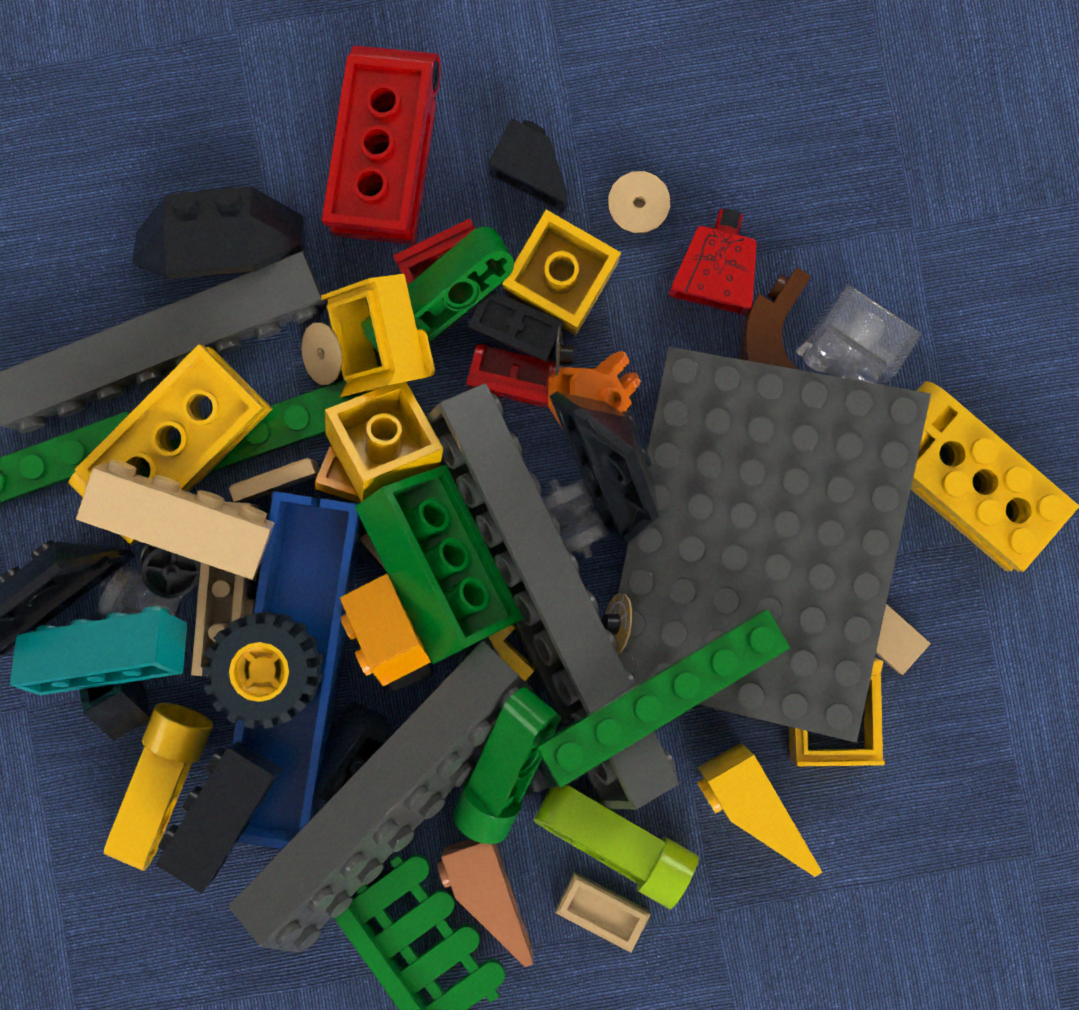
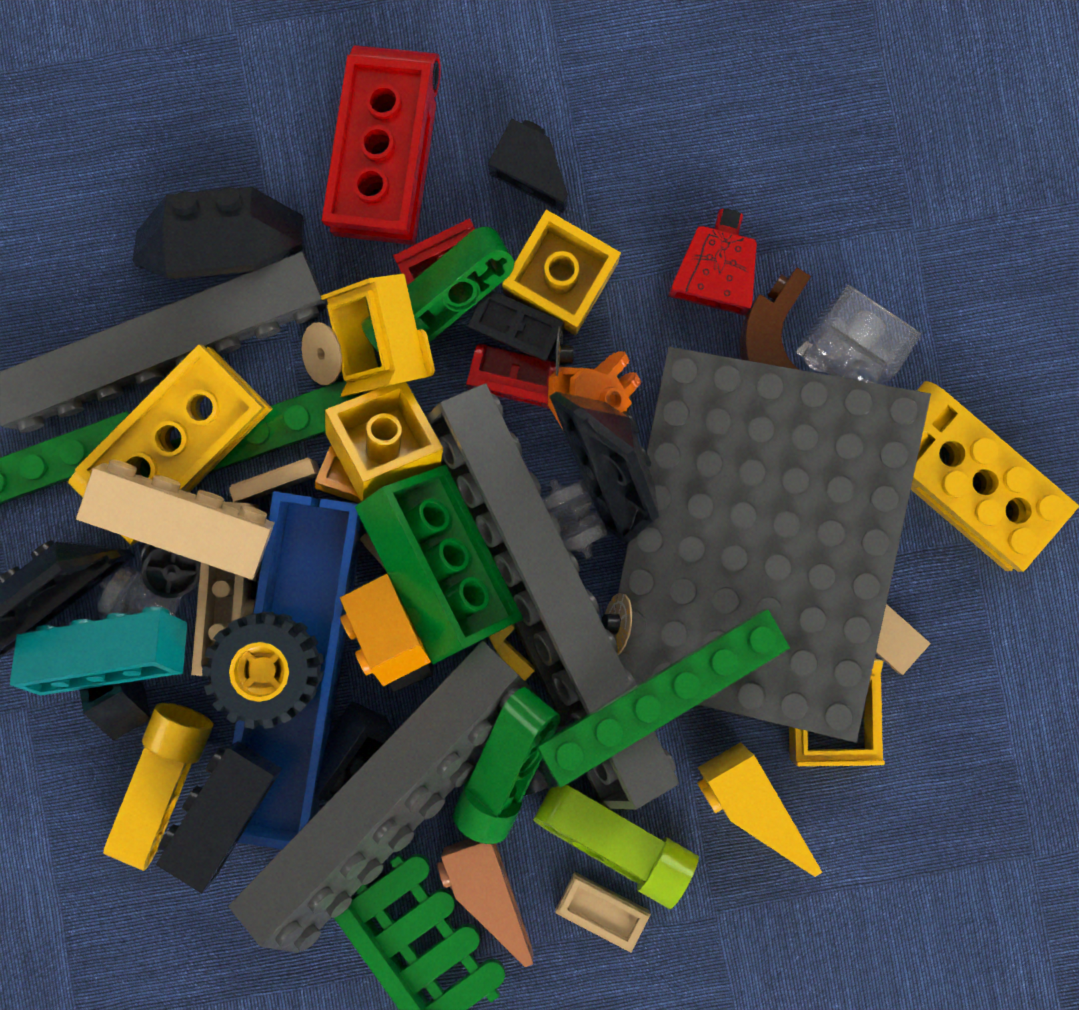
(639, 202): tan piece -> none

